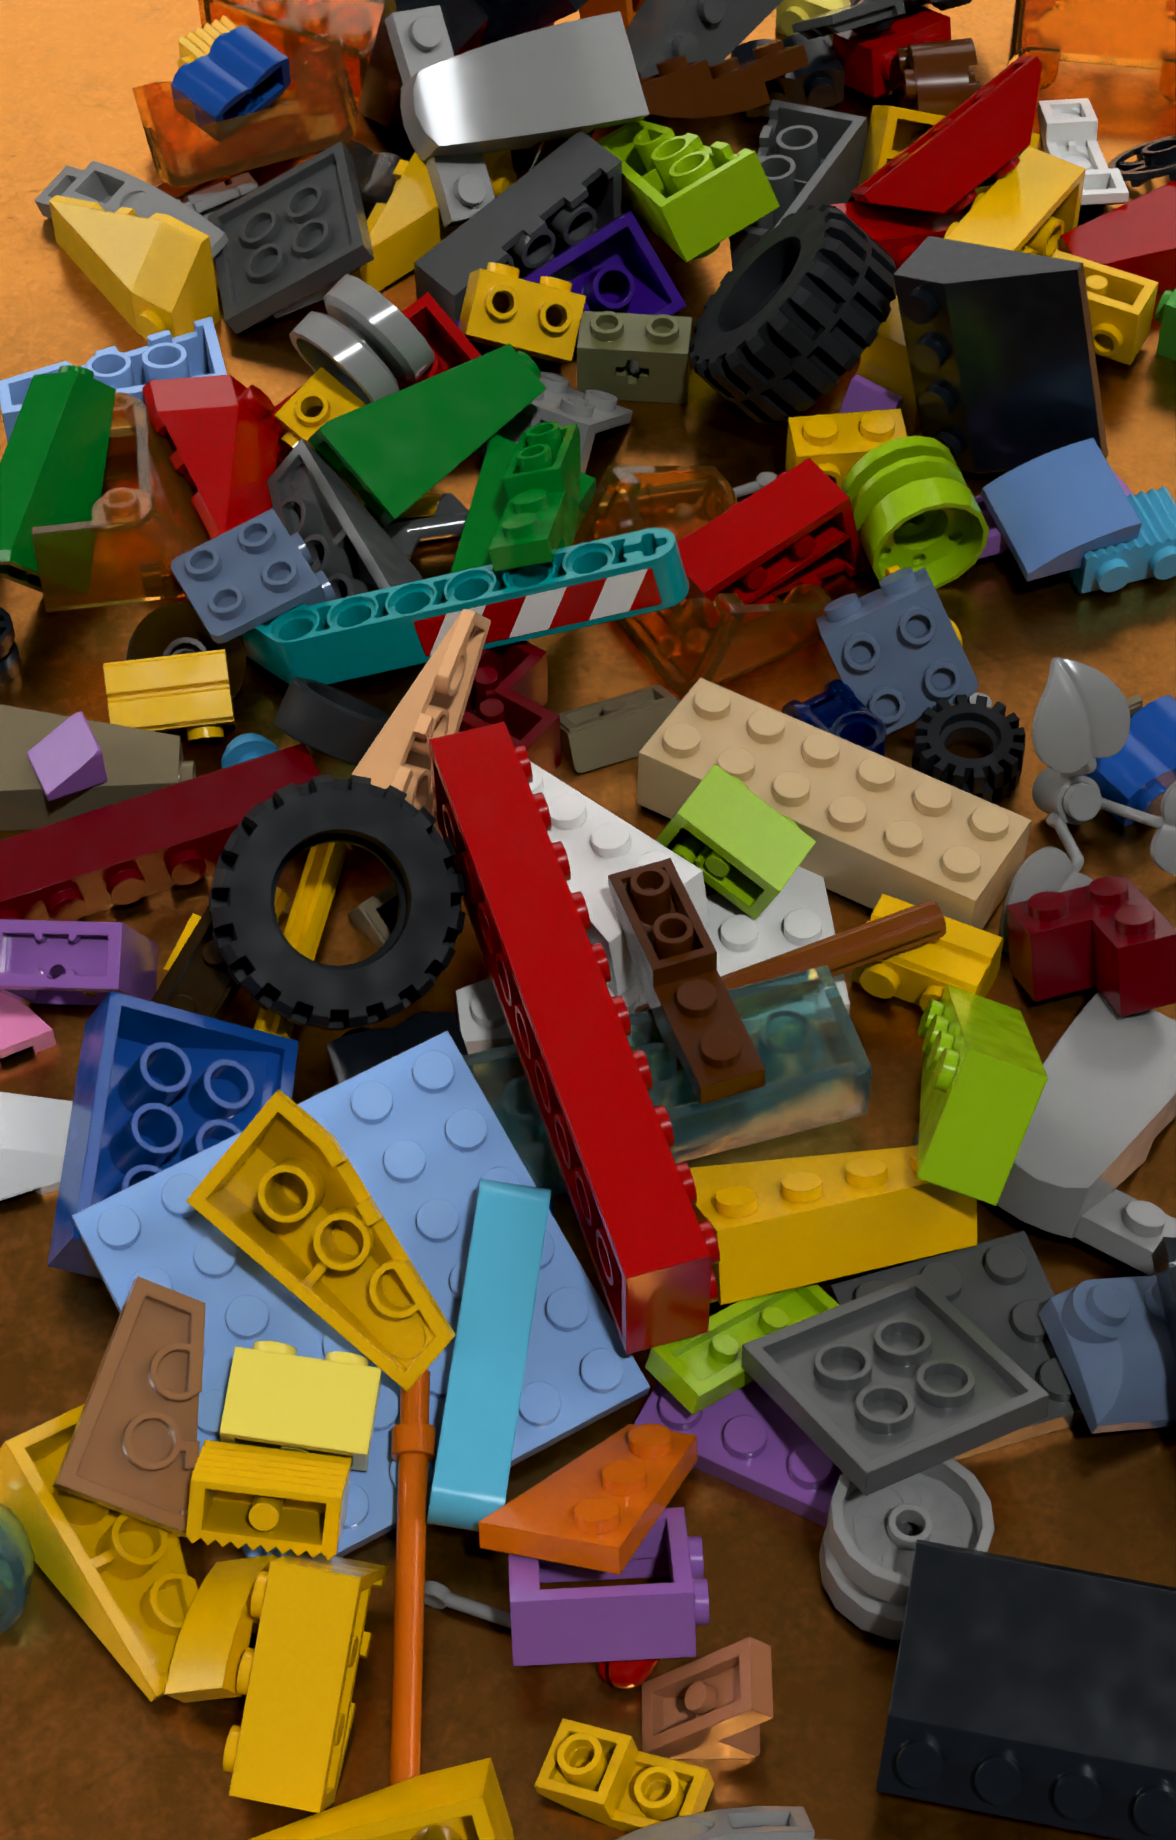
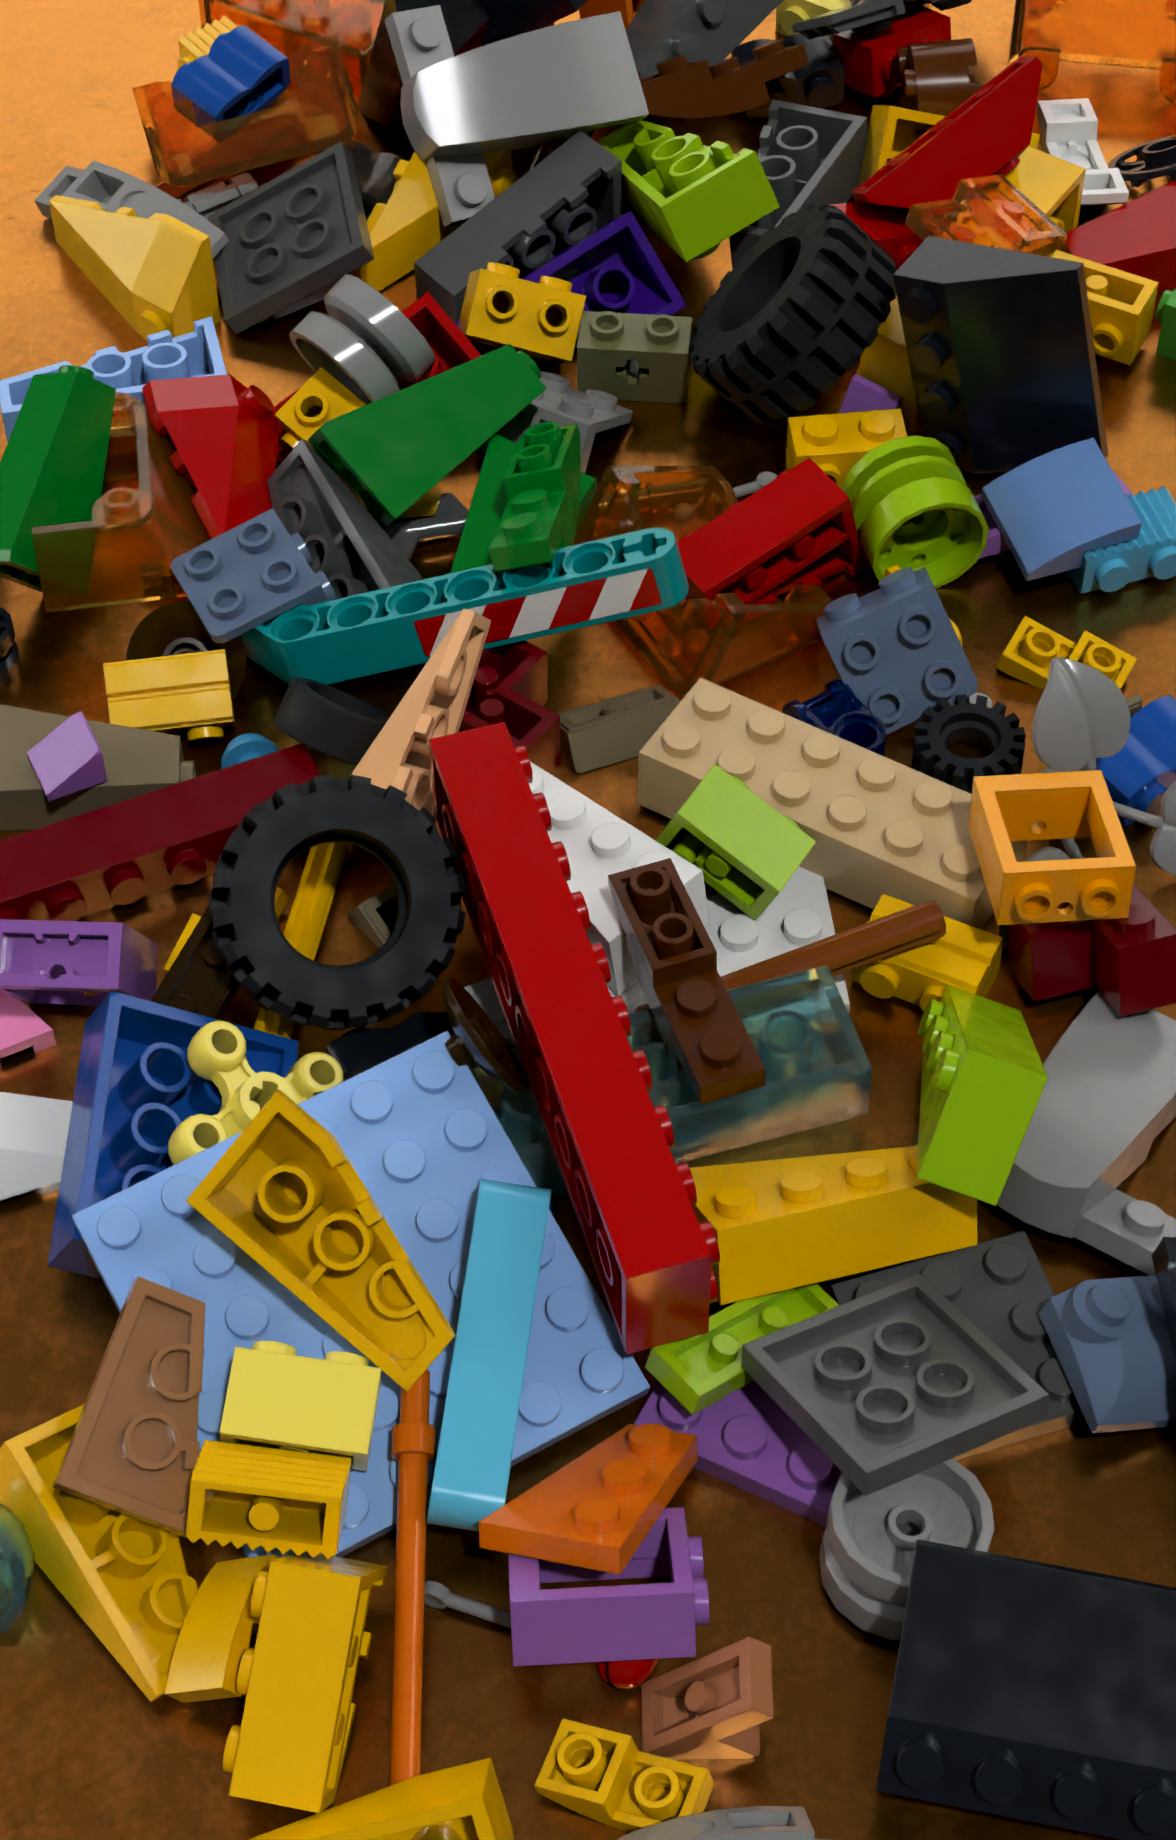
(219, 1056): none -> light yellow gear
(478, 1040): none -> dark brown dish
(988, 214): none -> clear orange slope
(1035, 645): none -> yellow slope
(1046, 809): none -> light orange window

